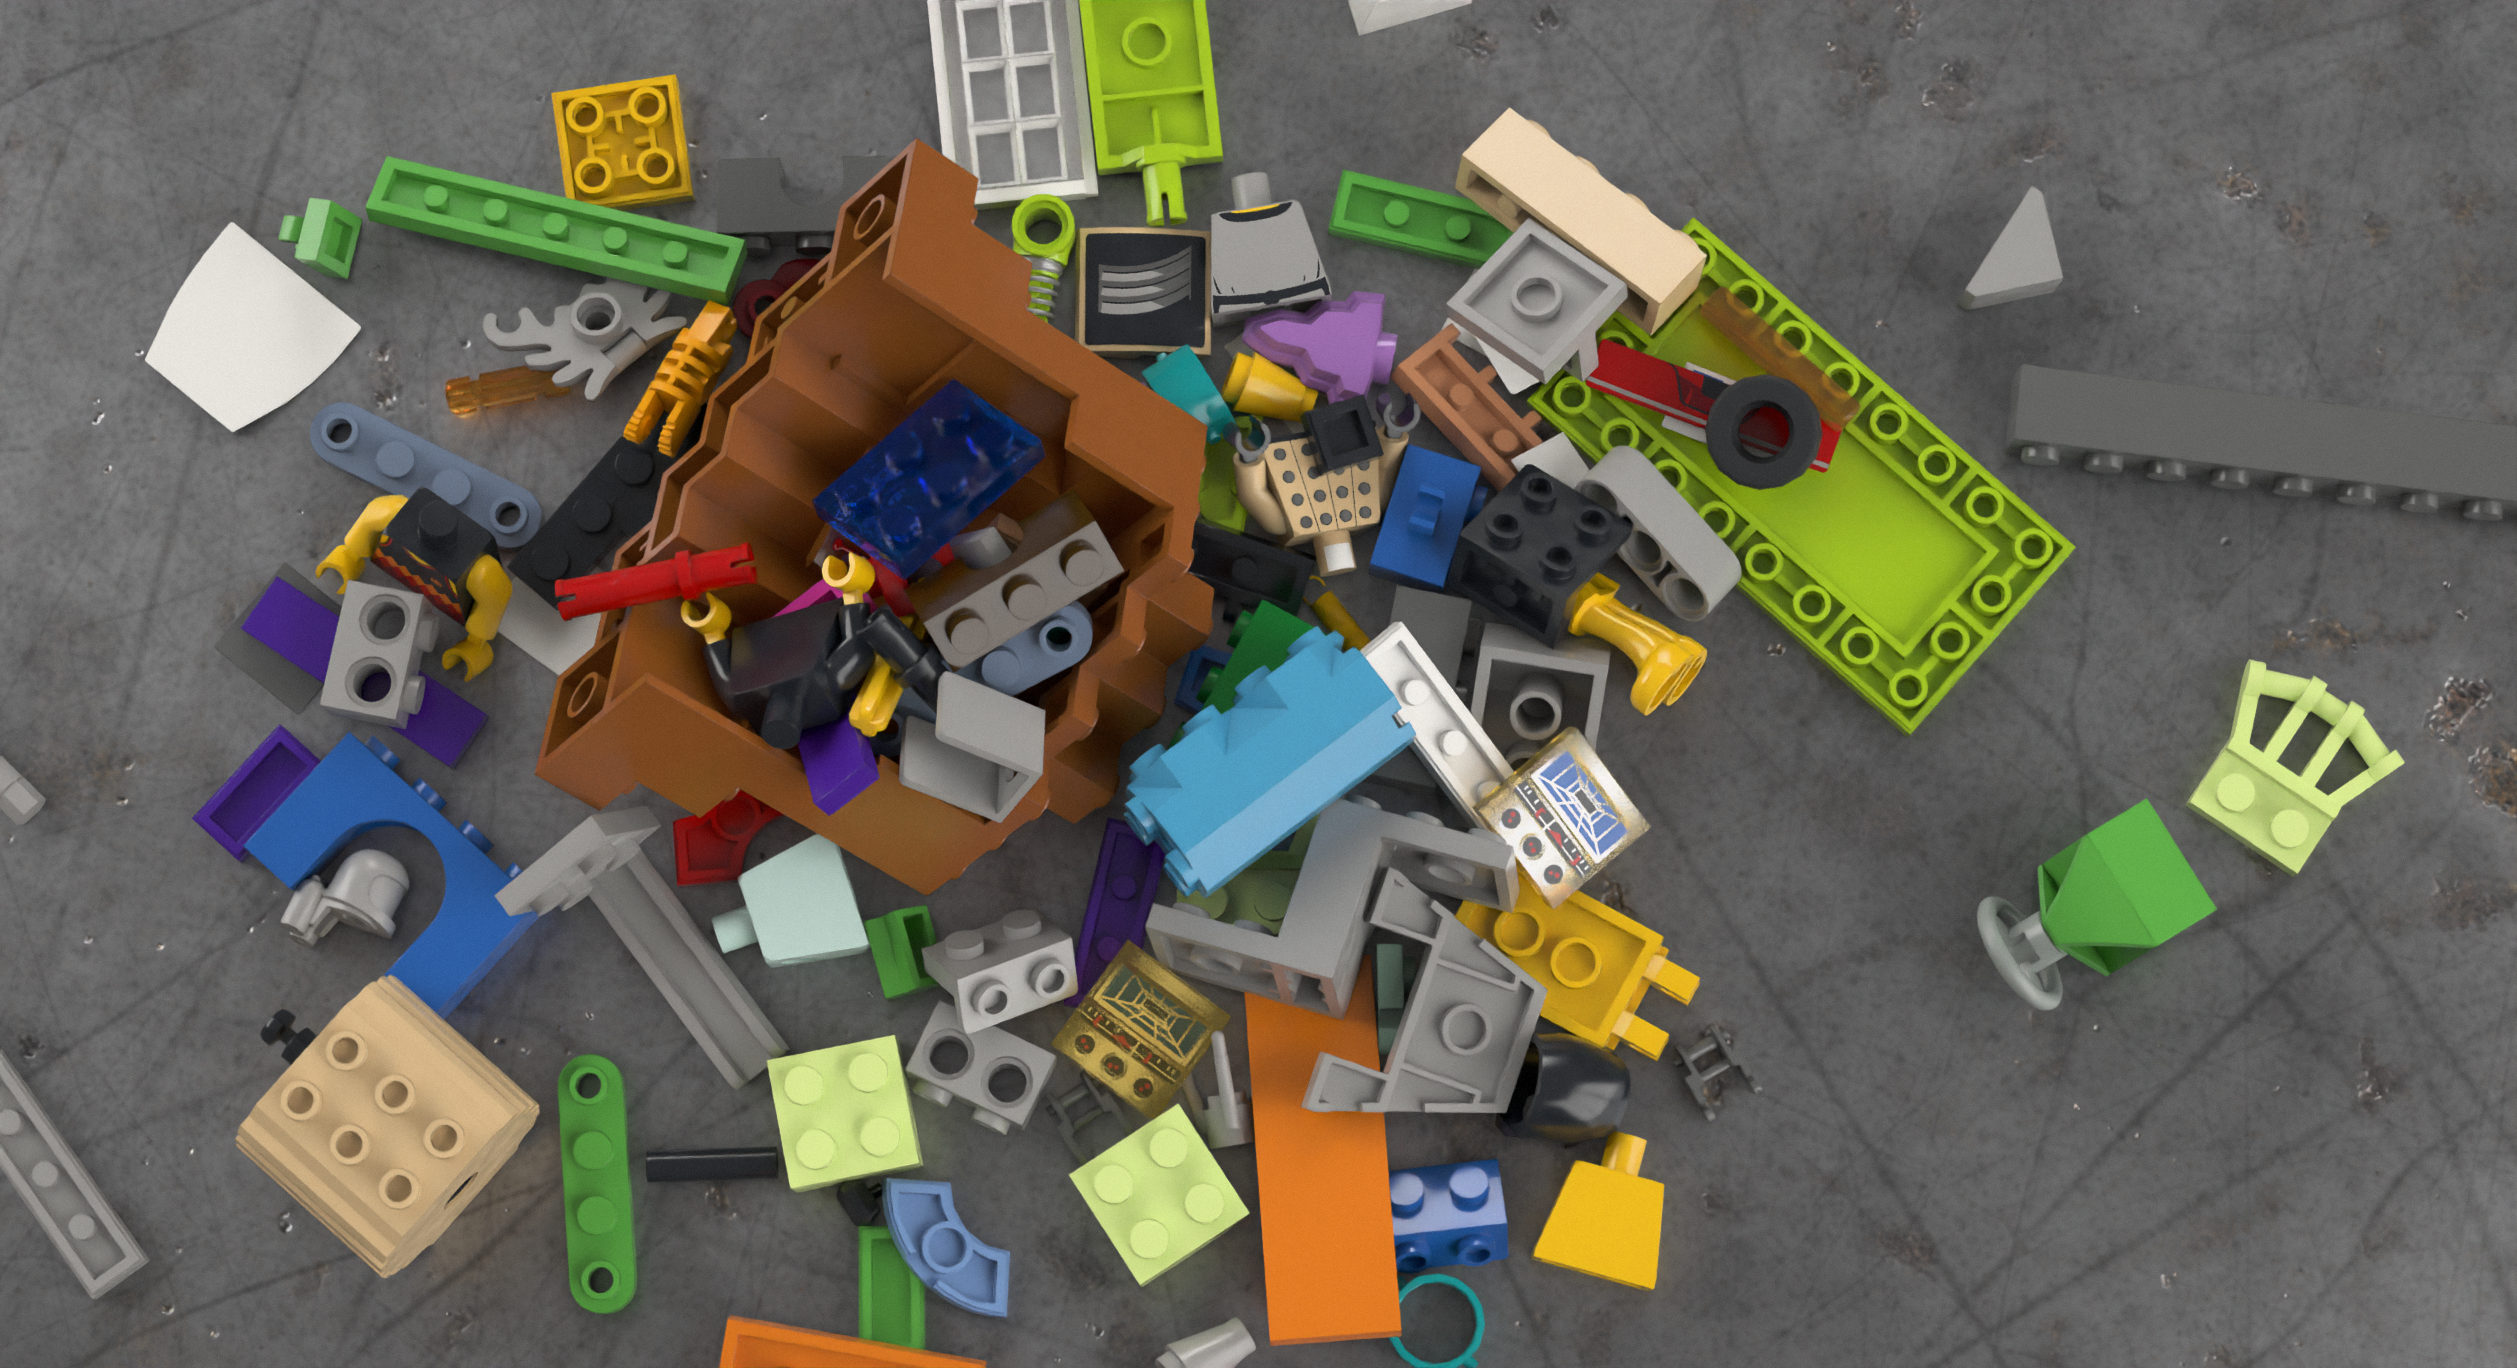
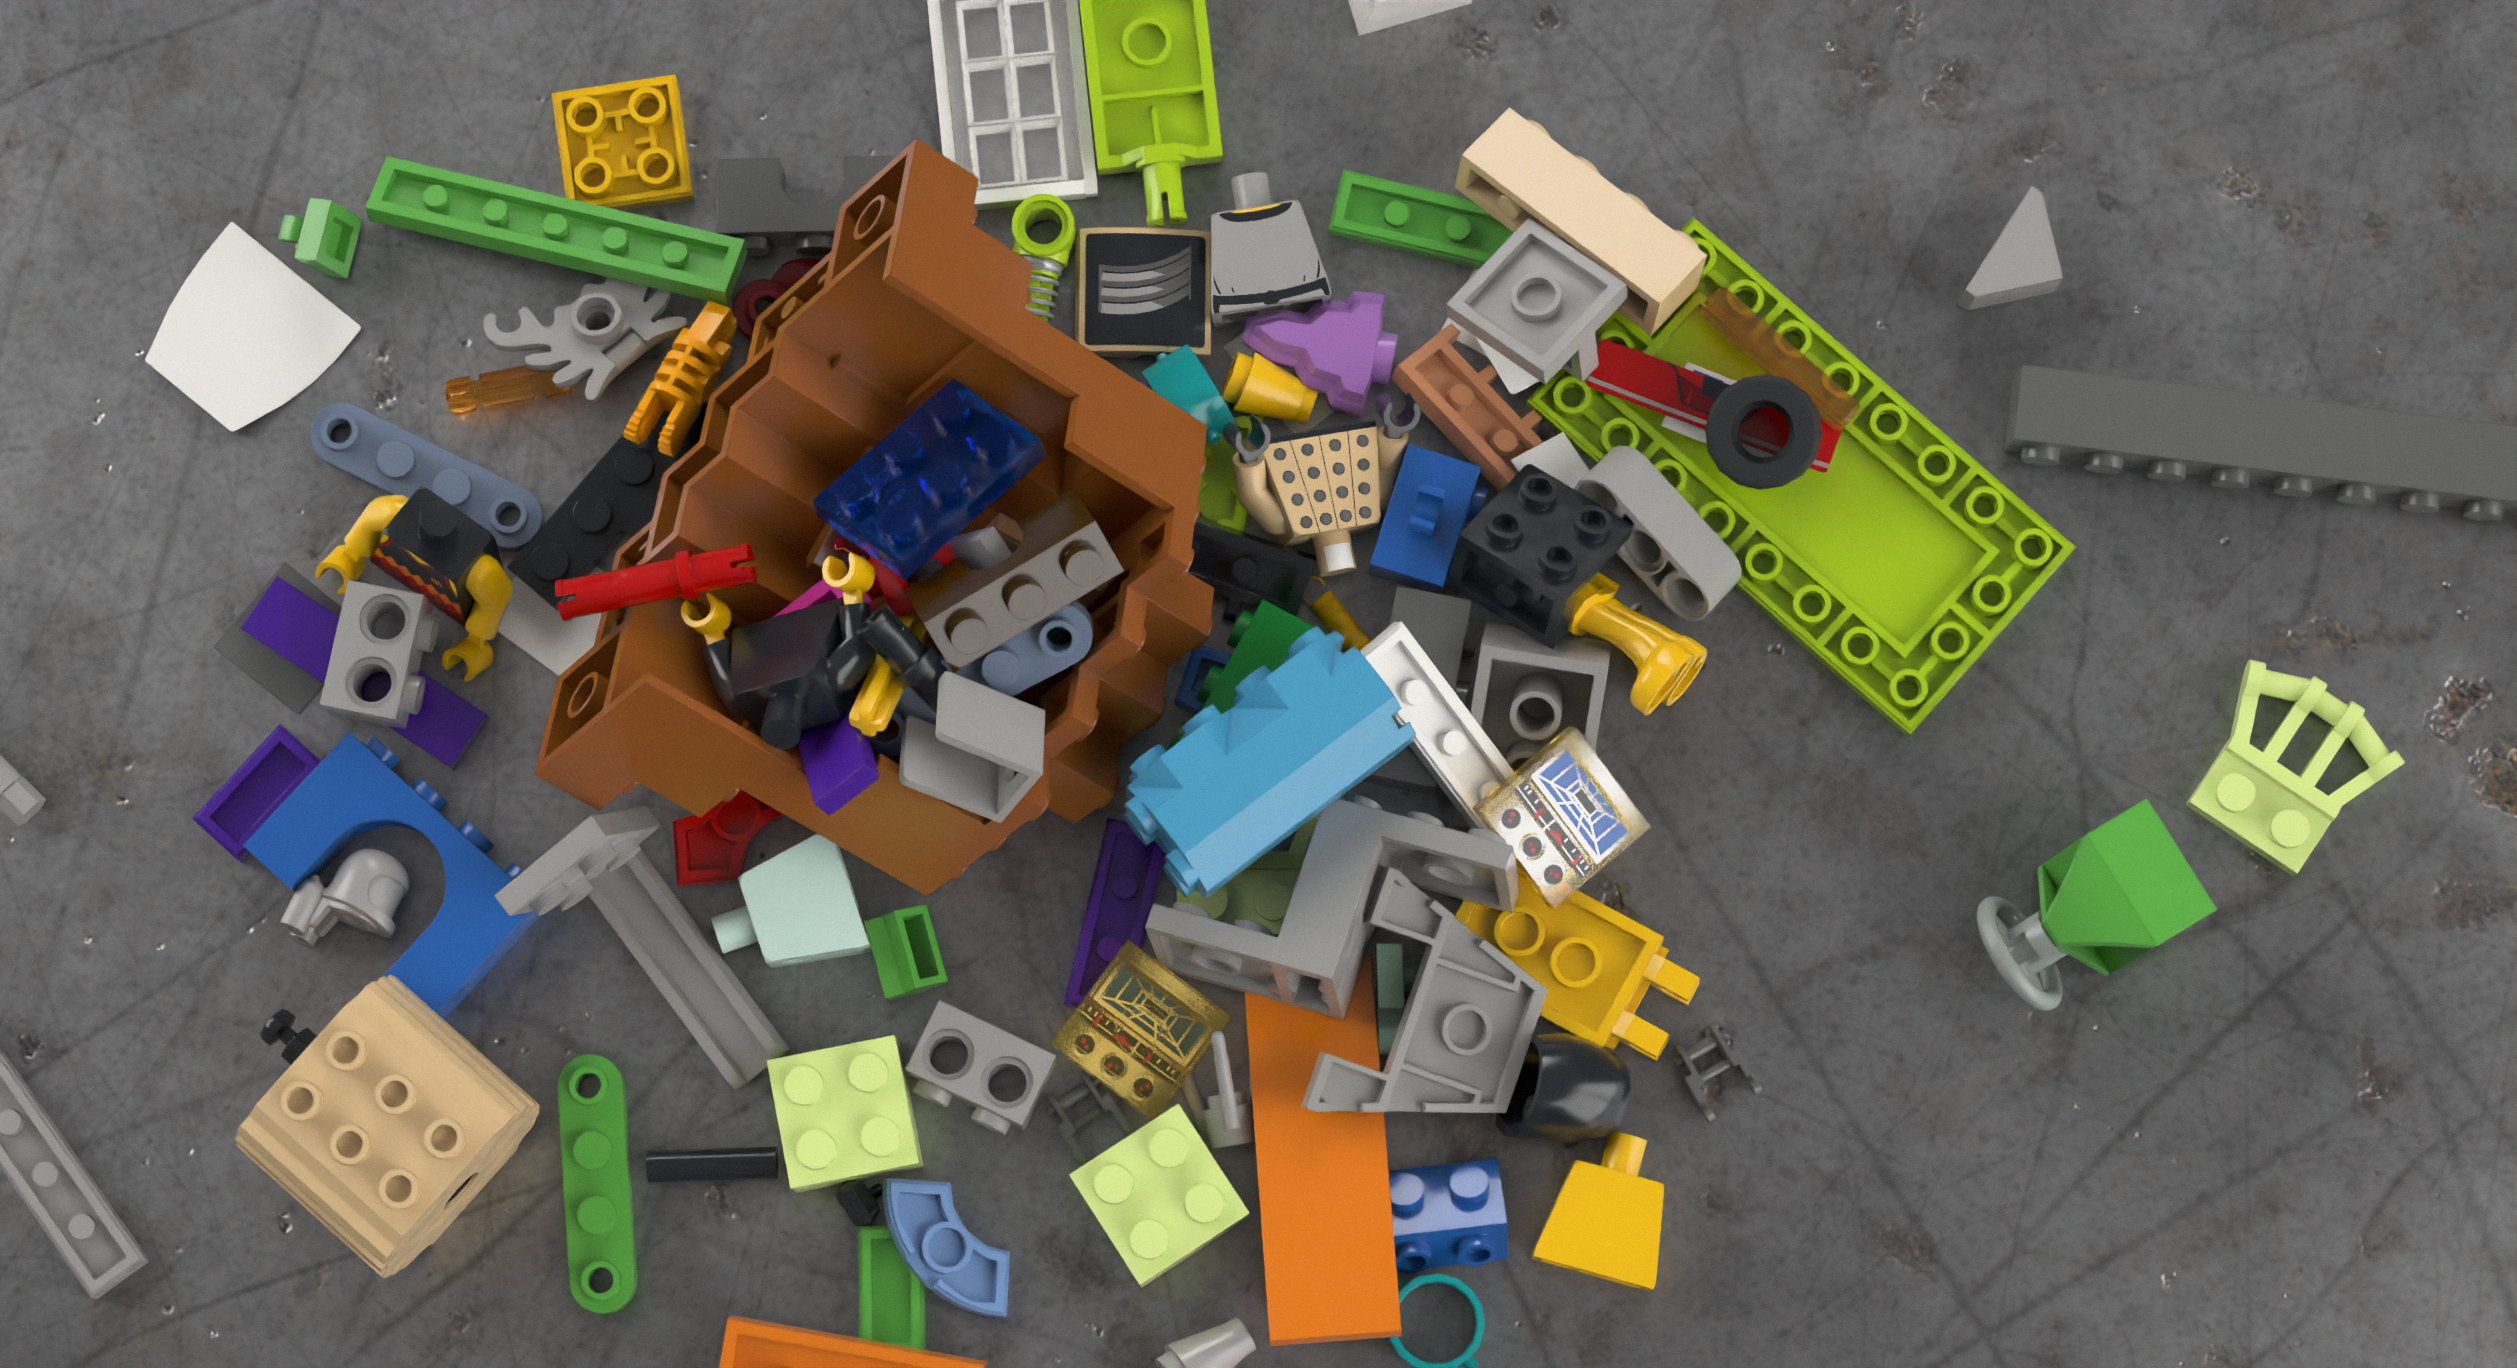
(1004, 968): light grey bracket -> none
(1341, 435): black tile -> none

